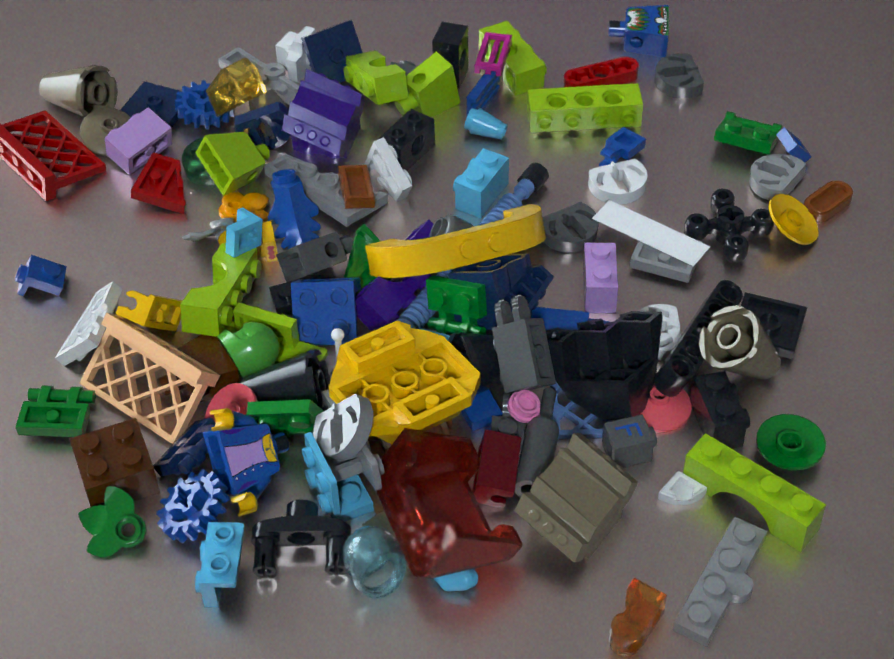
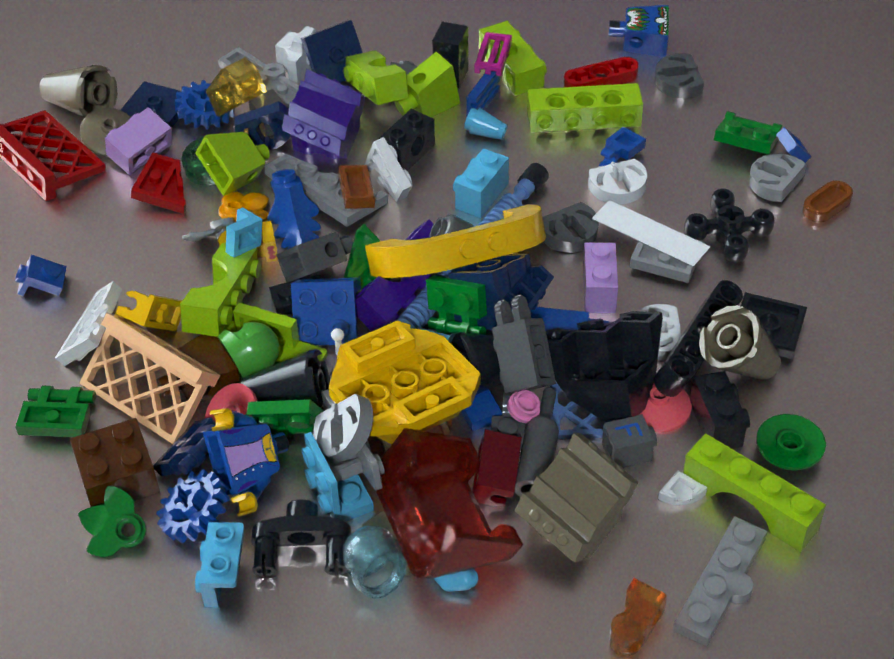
(793, 219): yellow dish -> none

